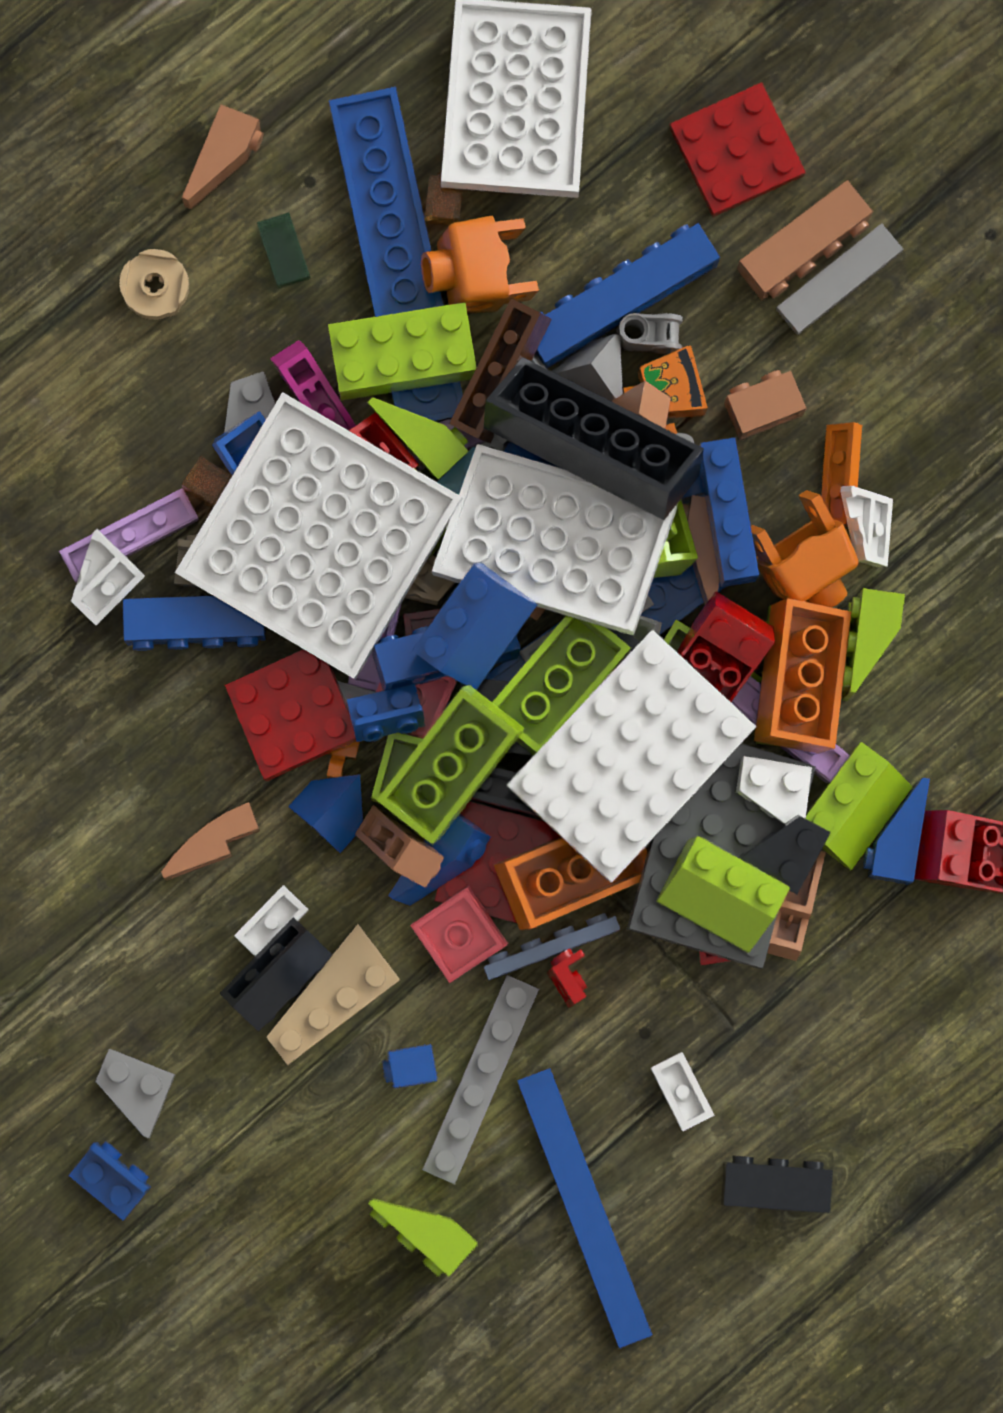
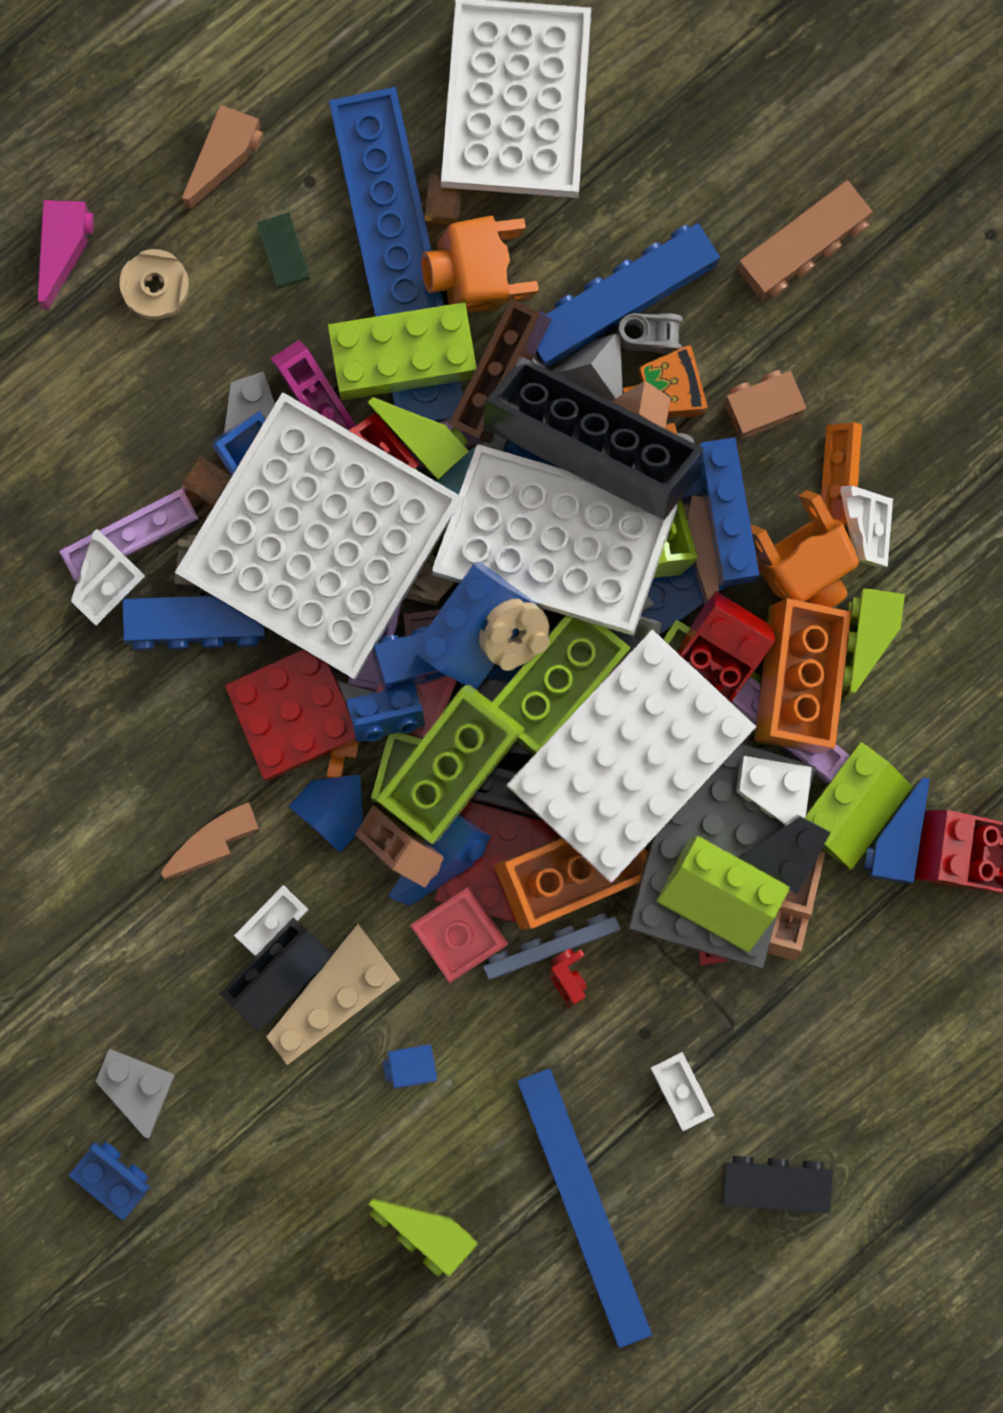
(62, 242): none -> dark pink slope
(480, 1079): light grey plate -> none
(529, 642): none -> tan plate
(737, 149): red plate -> none
(839, 279): light grey tile -> none

